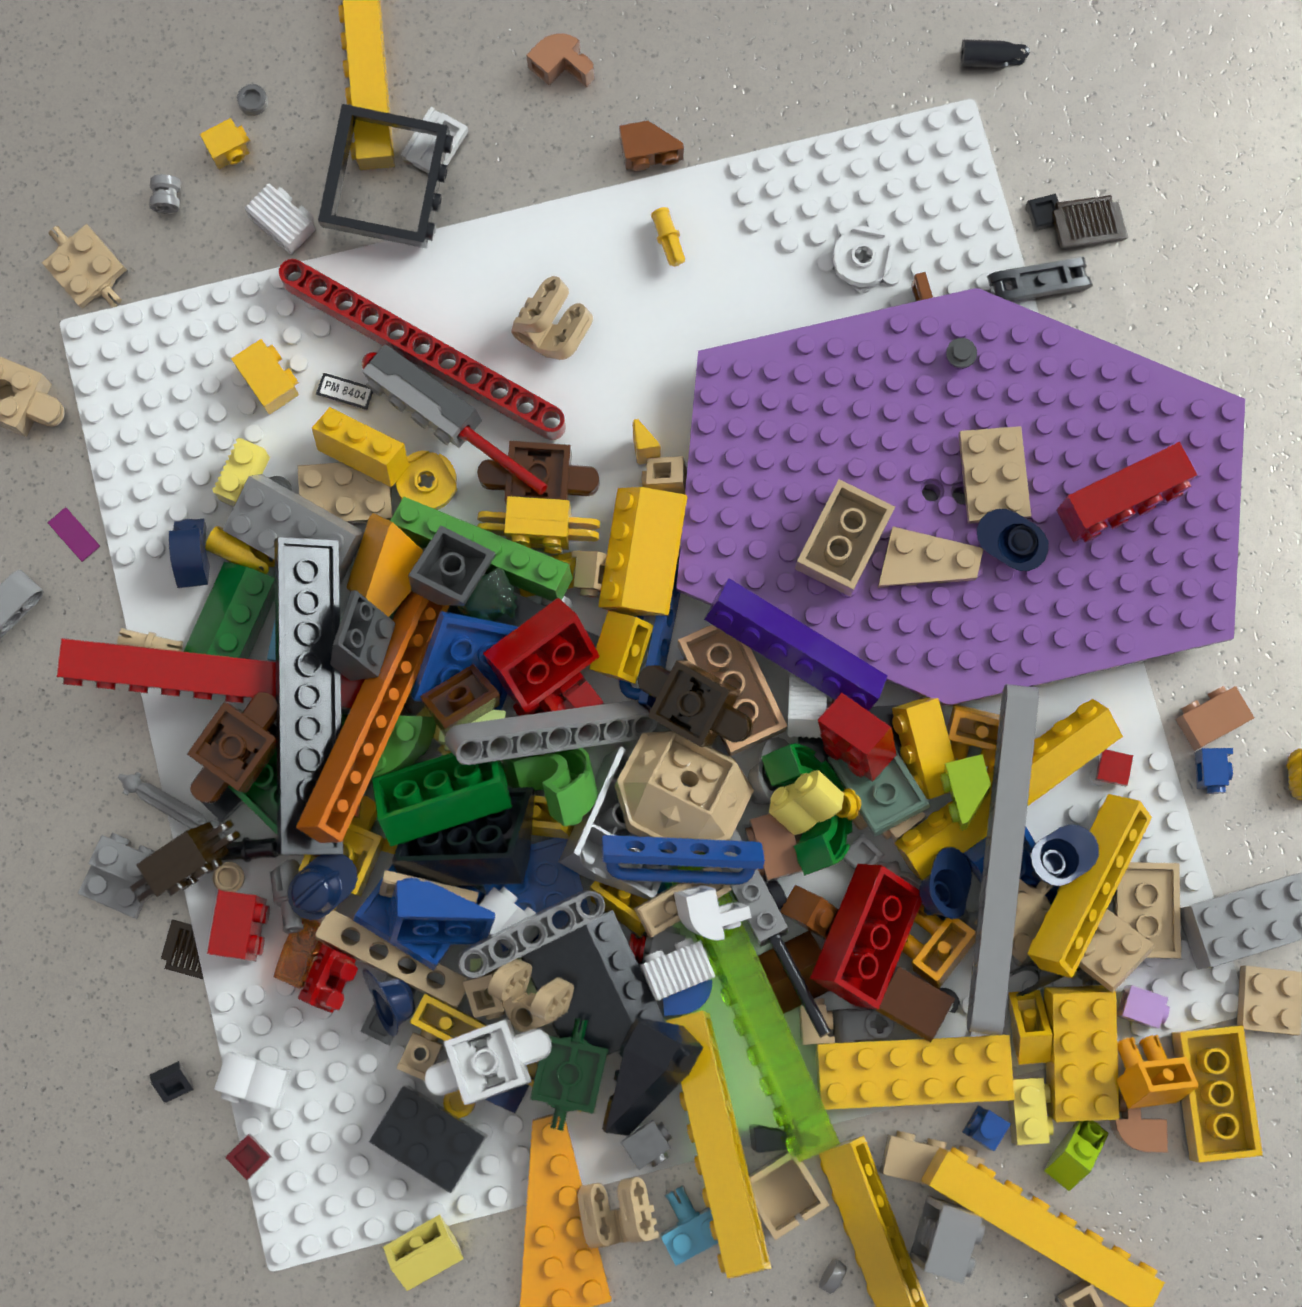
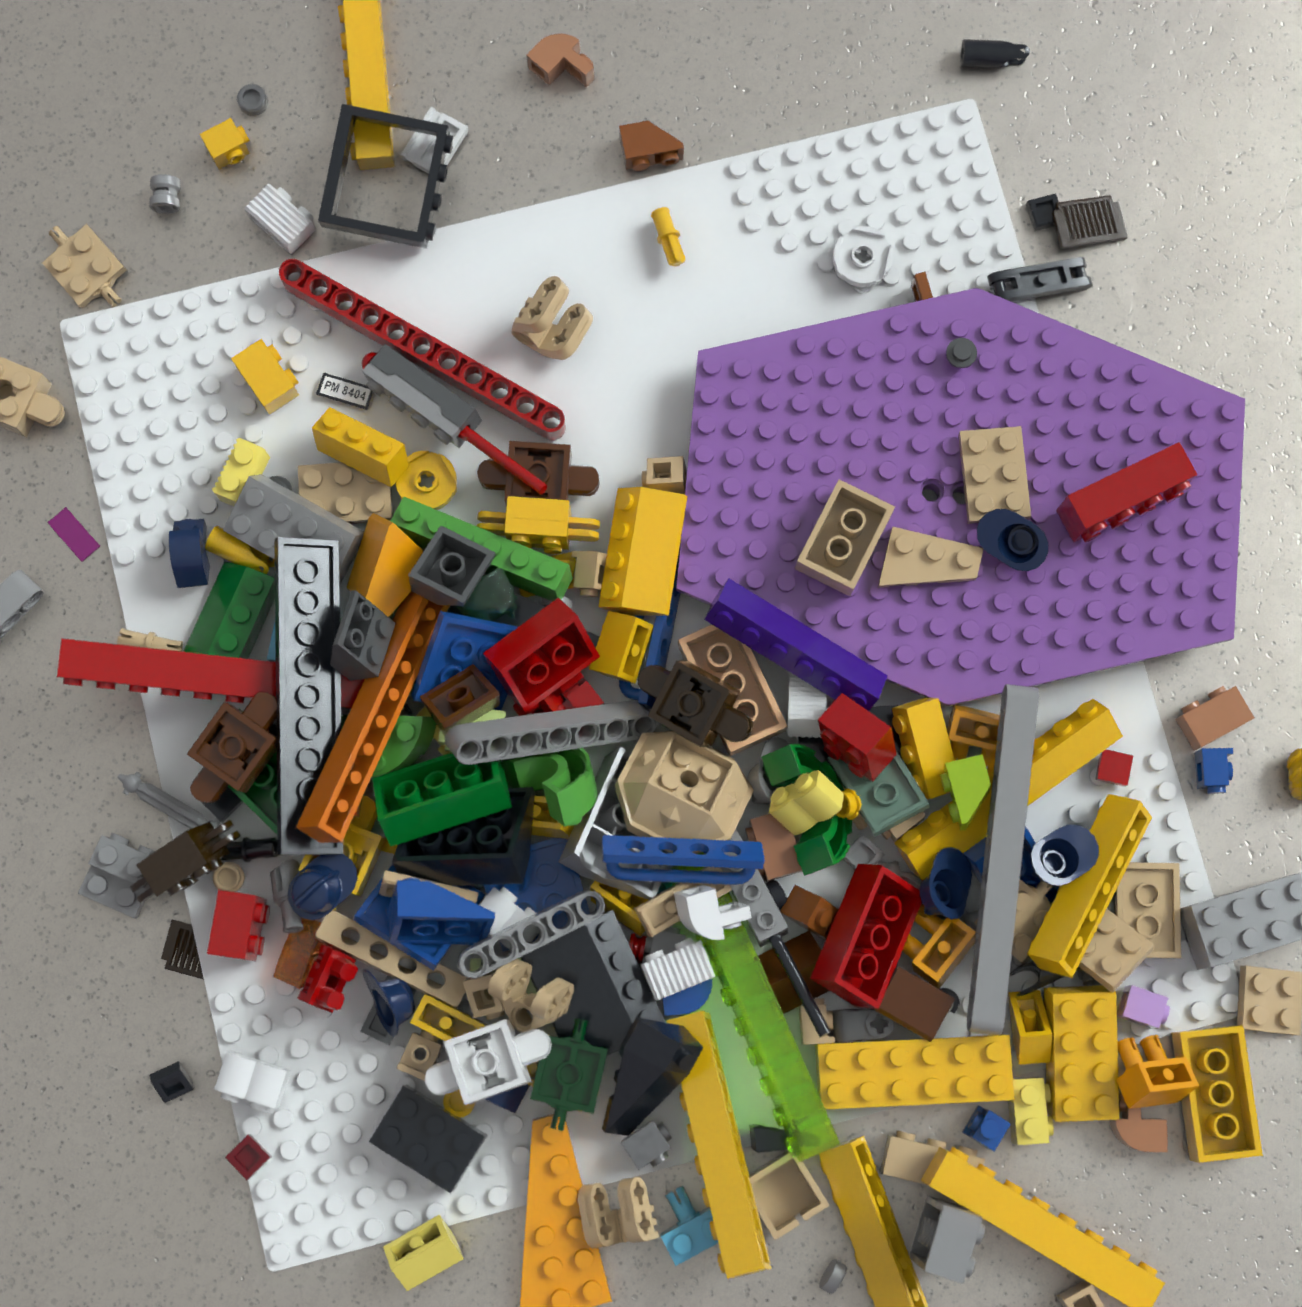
(644, 443): yellow slope -> none
(1076, 1153): lime slope -> none

